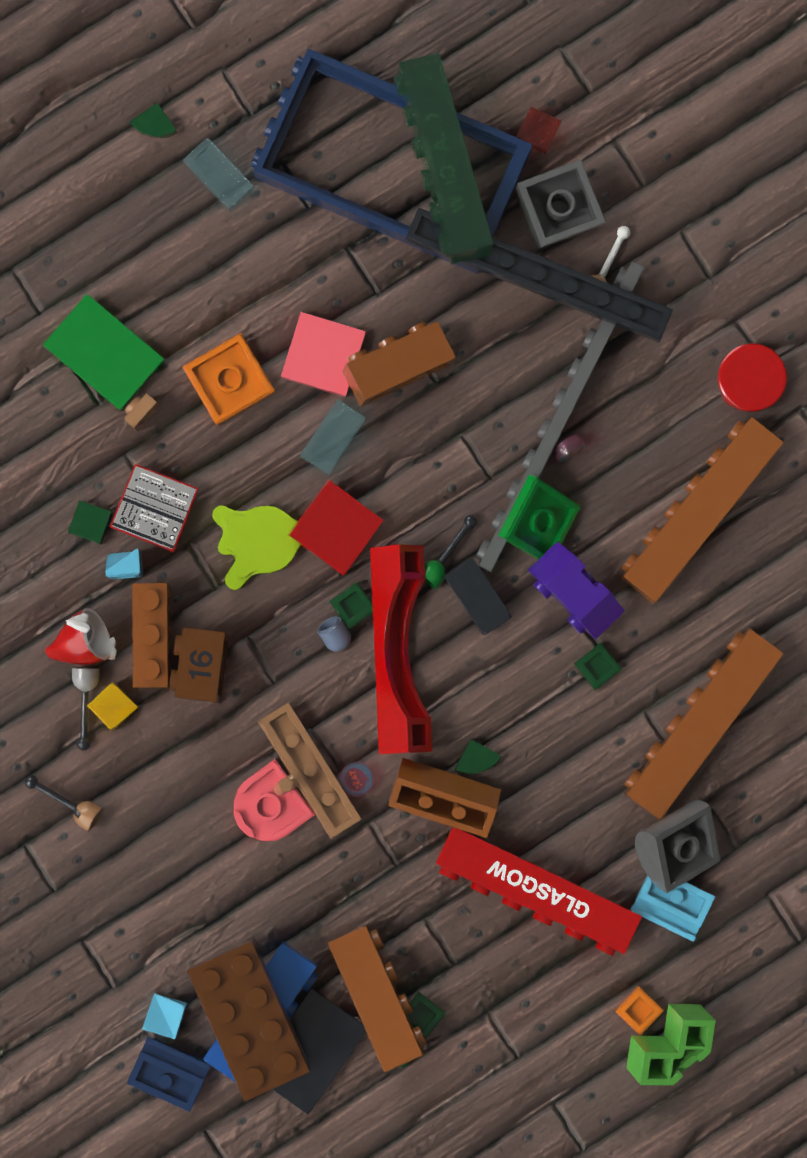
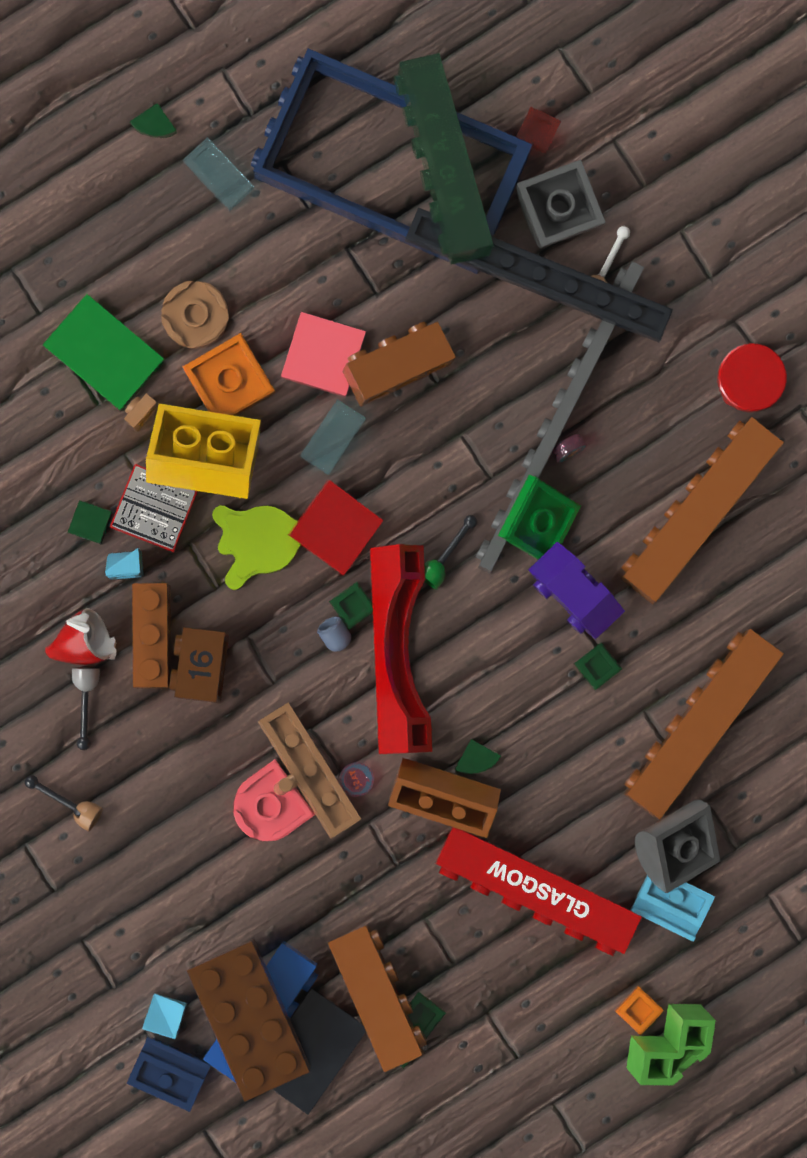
(112, 706): yellow slope -> none
(195, 314): none -> medium nougat tile
(202, 451): none -> yellow brick
(477, 596): black slope -> none

